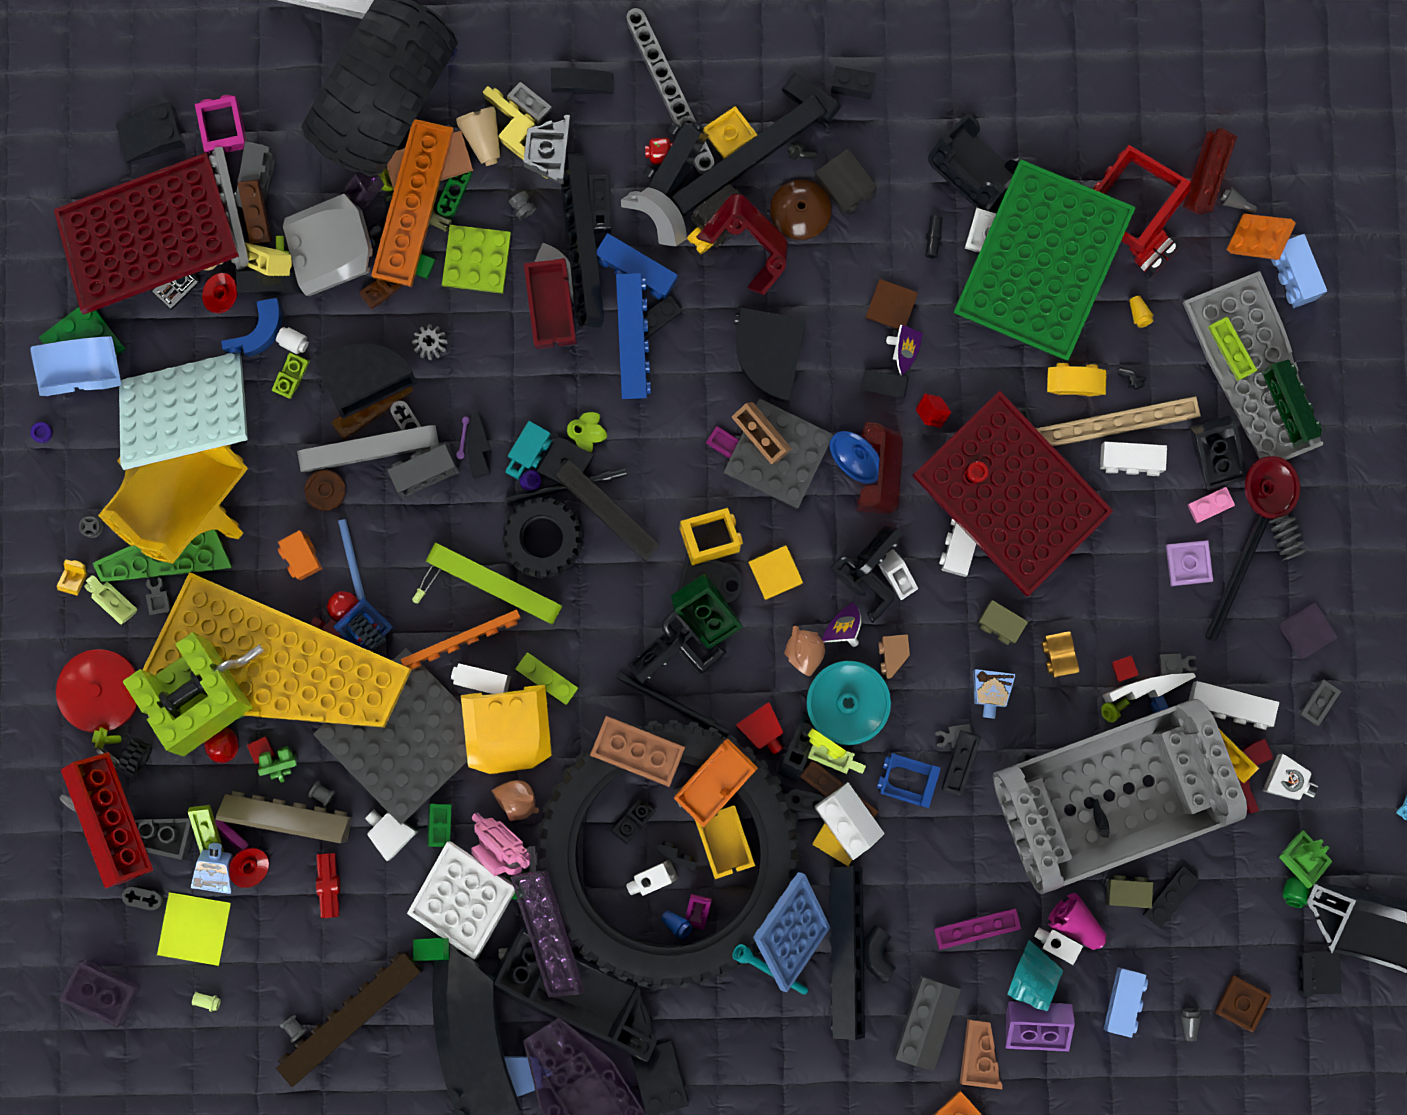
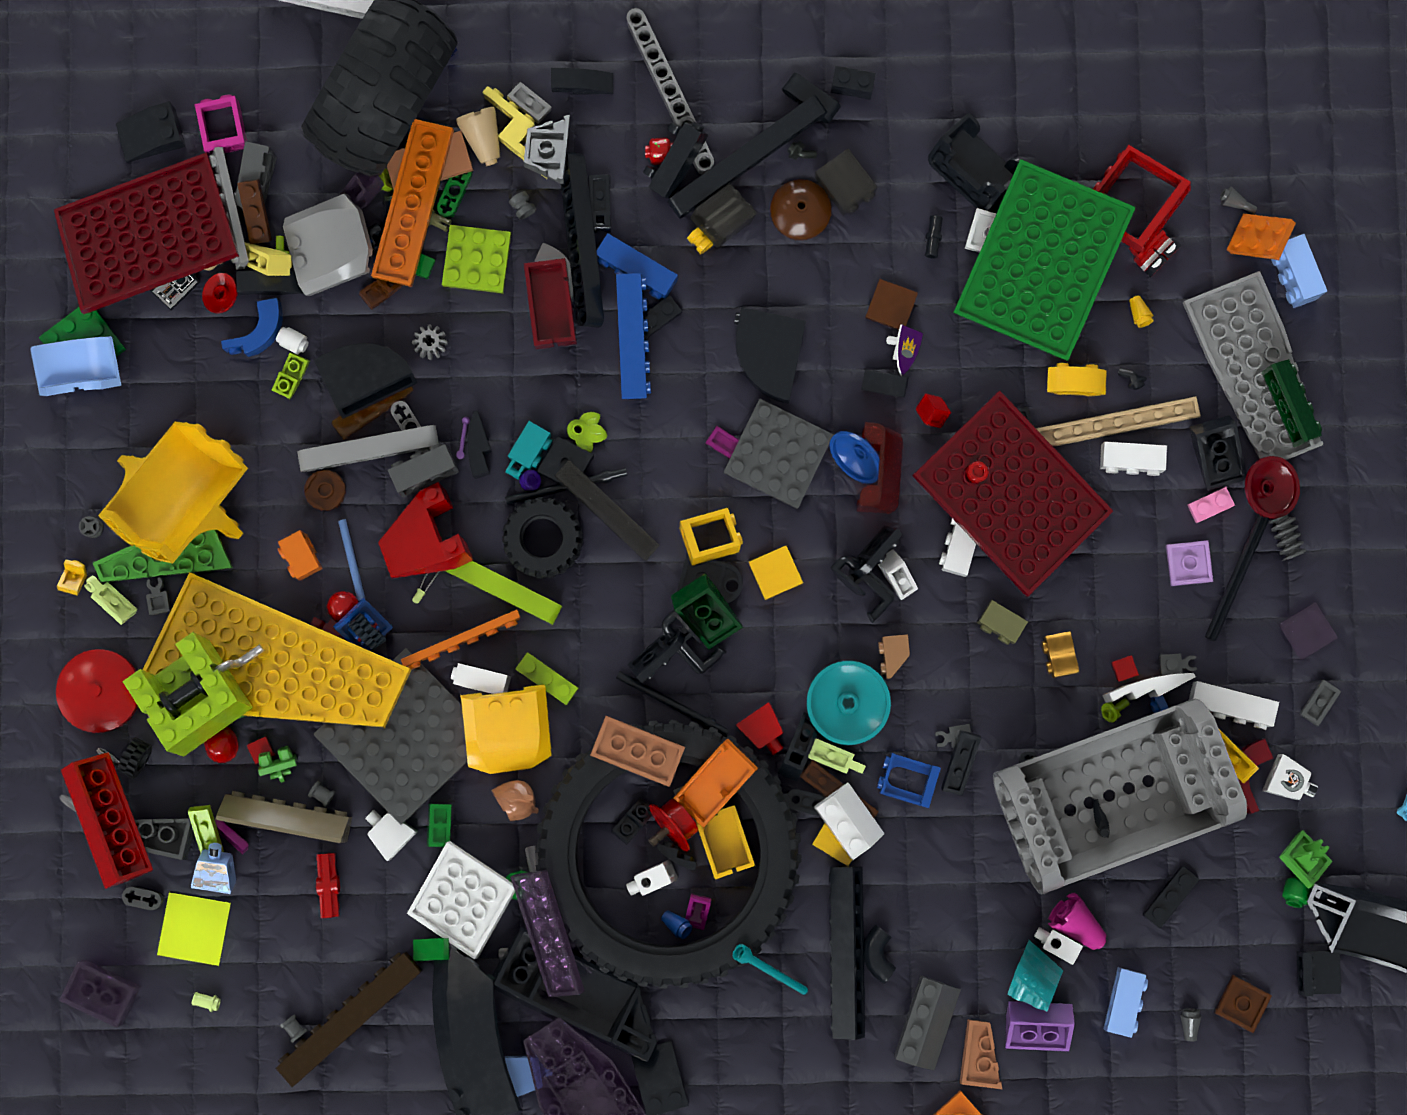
(41, 432): dark purple tile -> none
(100, 738): lime plate -> none
(182, 410): light aqua plate -> none
(253, 872): red dish -> none
(414, 541): none -> red wedge
(498, 847): bright pink piece -> none
(663, 212): light grey arch -> none
(674, 823): none -> red piece
(729, 132): yellow tile -> none
(735, 217): dark red windscreen -> none
(761, 433): medium nougat brick -> none
(792, 932): medium blue plate -> none
(805, 650): nougat helmet -> none
(833, 749): neon yellow plate -> none
(844, 626): dark purple shield -> none
(977, 928): magenta plate -> none
(991, 690): torso -> none
(1129, 892): olive brick -> none
(1210, 171): clear red brick -> none
(1232, 348): lime plate -> none

